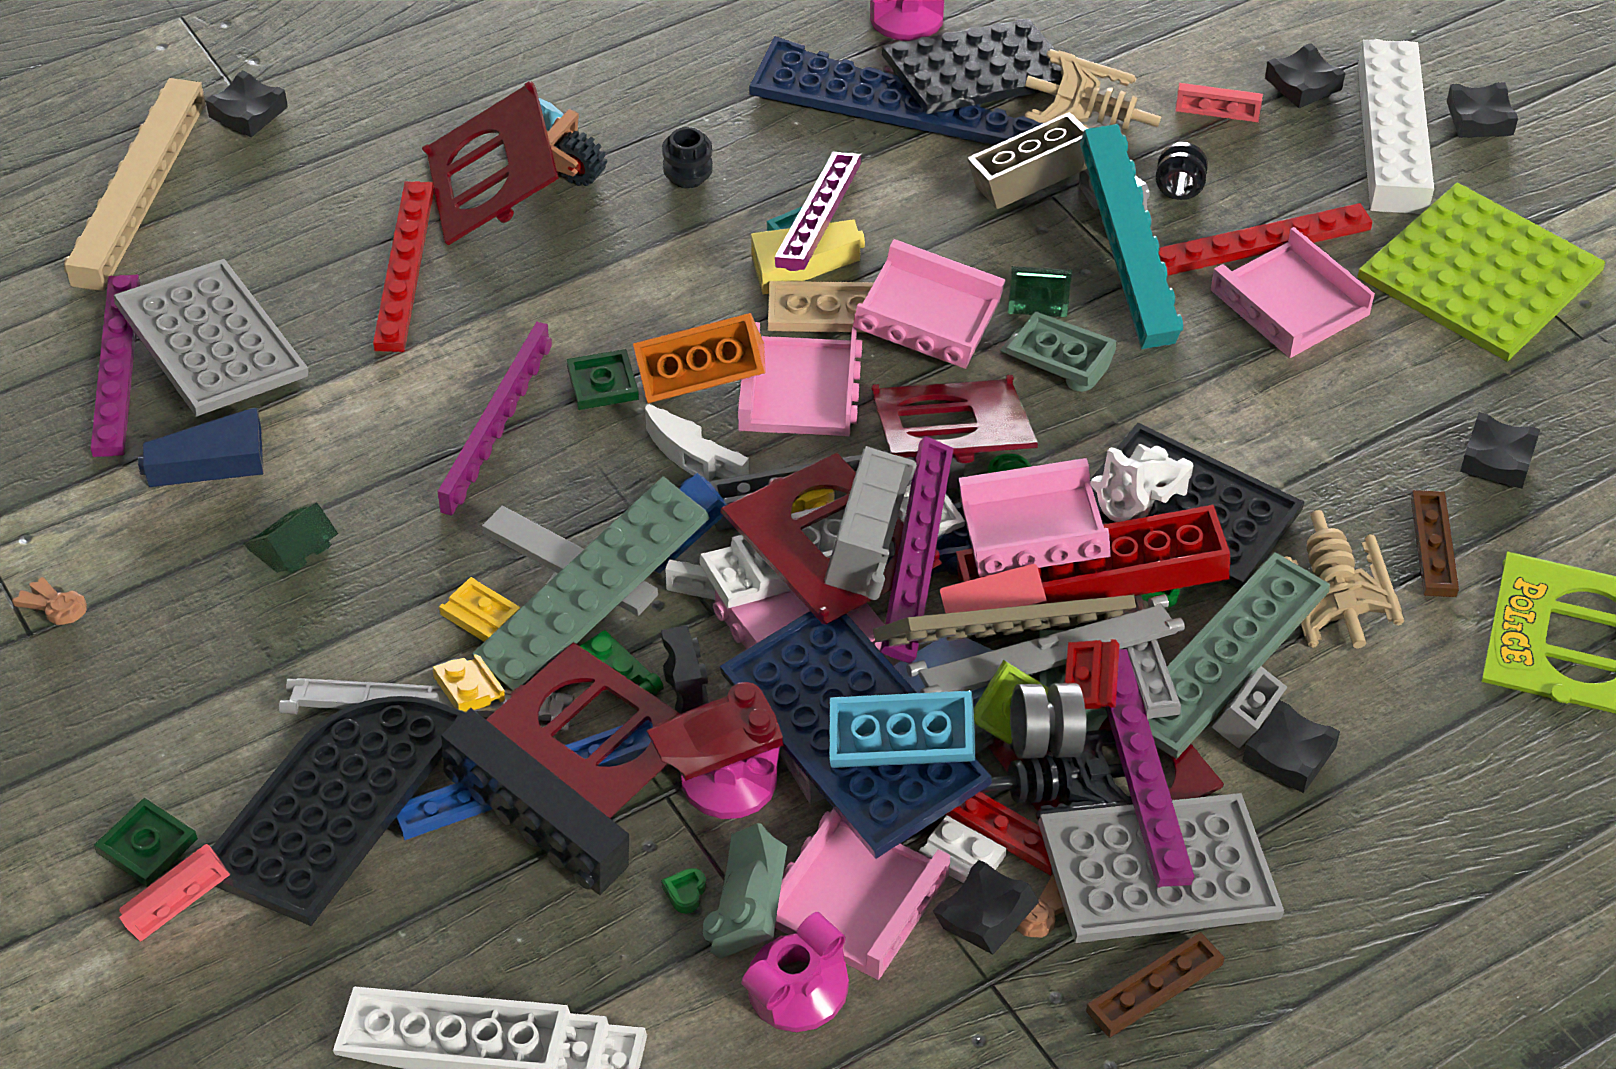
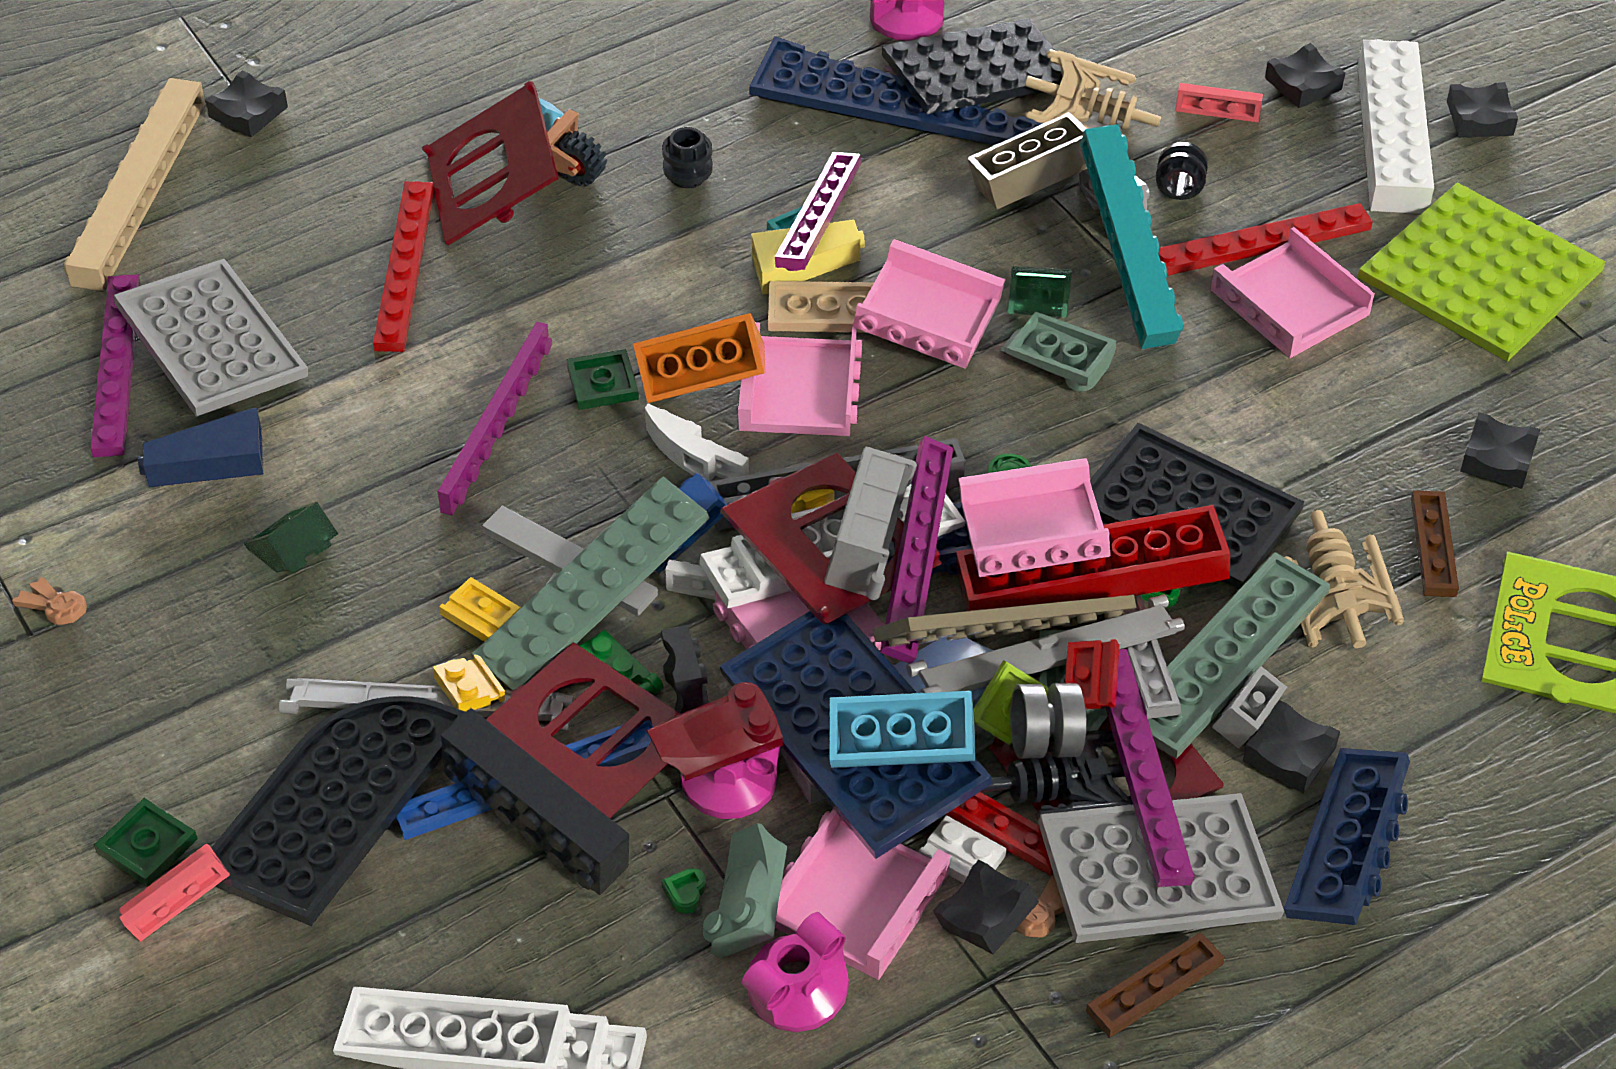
(994, 404): dark red door -> none
(1001, 590): coral panel -> none
(1135, 483): white hips -> none
(1350, 837): none -> dark blue plate

